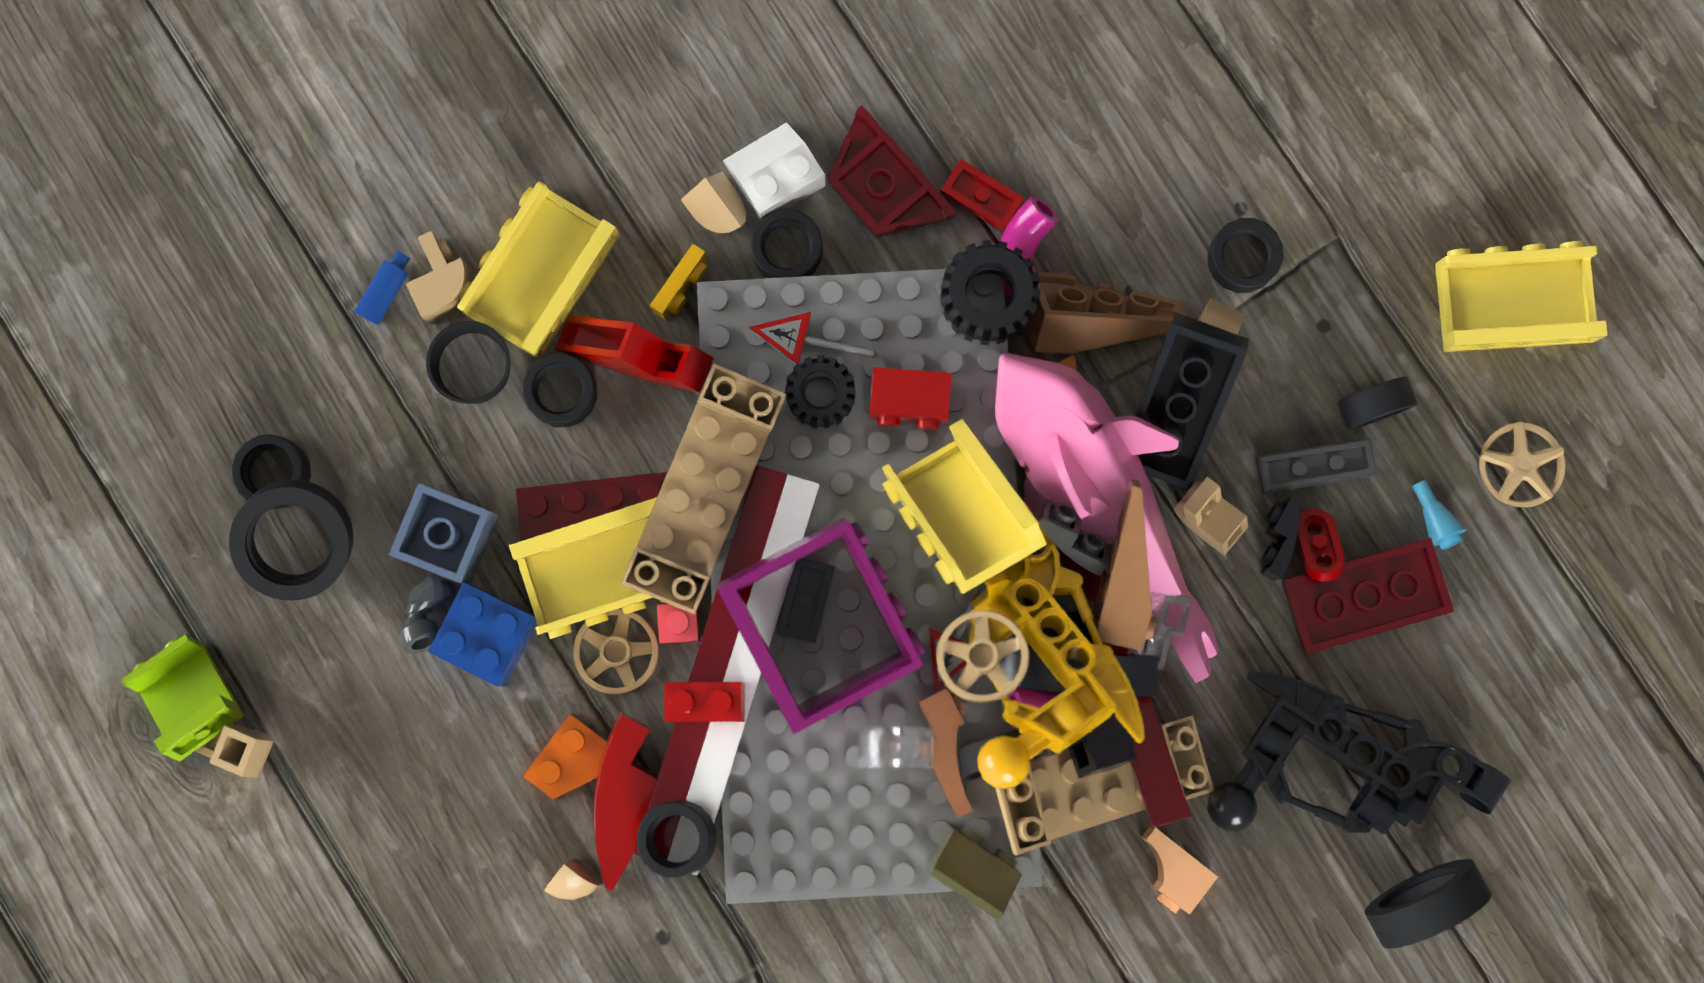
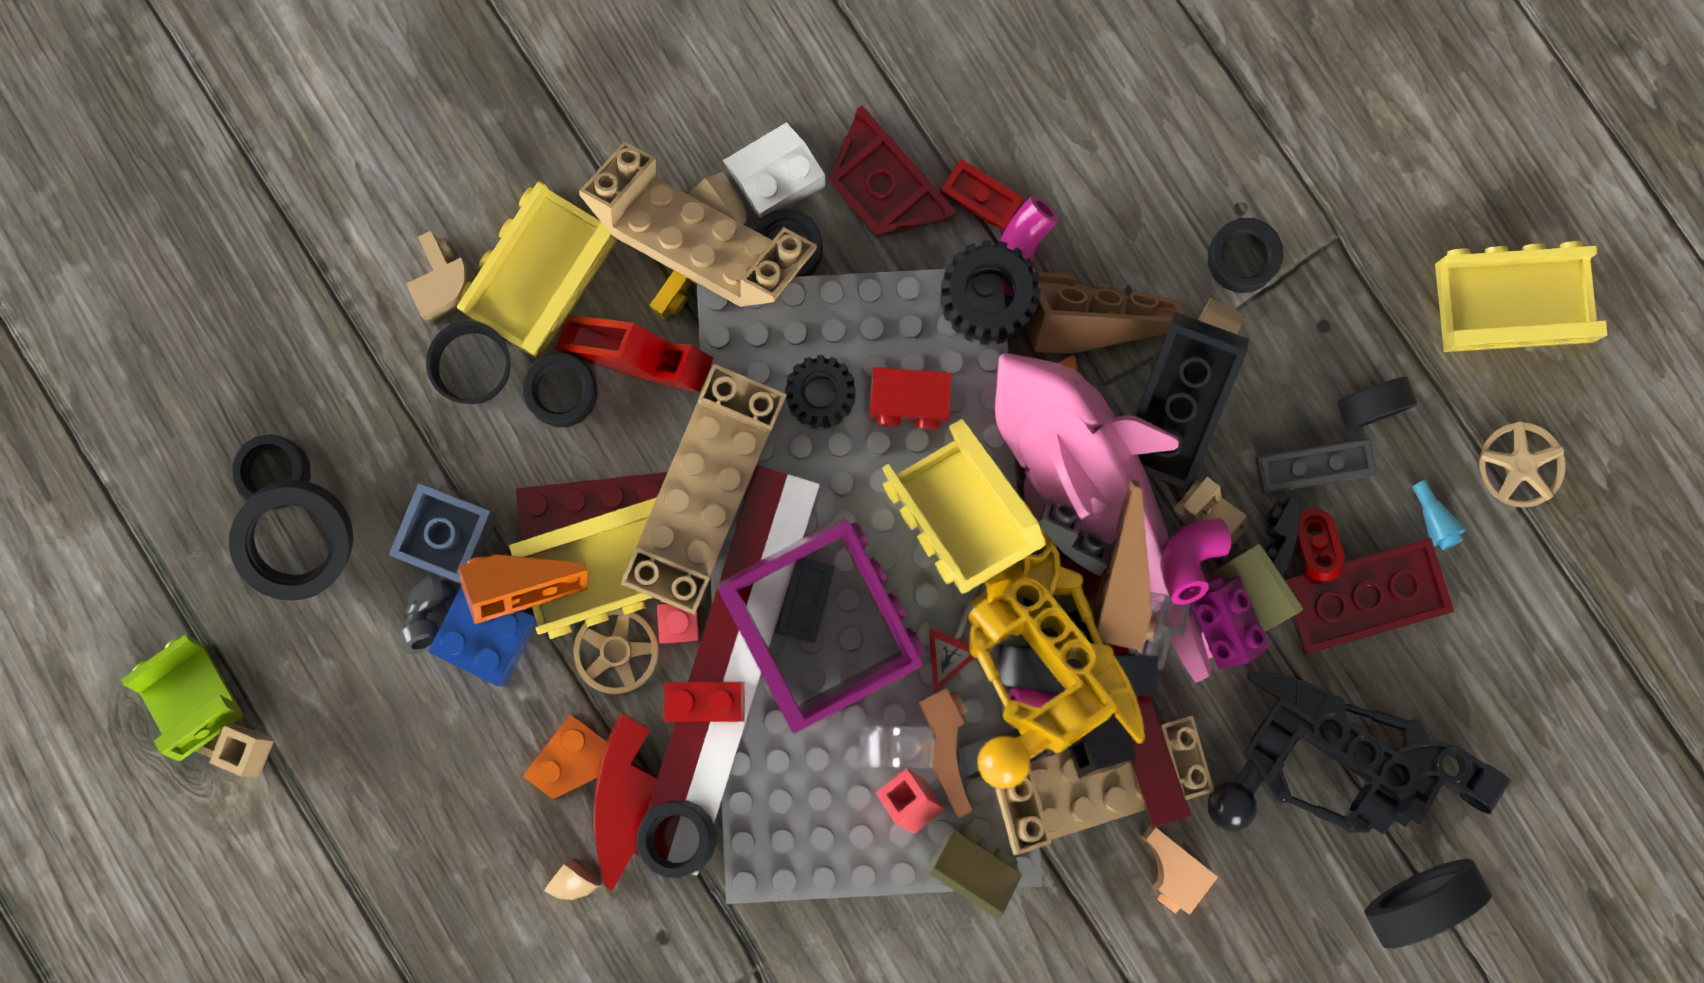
(383, 289): blue cylinder -> none
(513, 583): none -> orange slope
(691, 234): none -> tan slope
(789, 337): piece -> none
(910, 801): none -> coral brick
(982, 656): tan wheel -> none
(1184, 554): none -> dark pink cylinder
(1229, 623): none -> magenta brick
(1267, 590): none -> olive slope

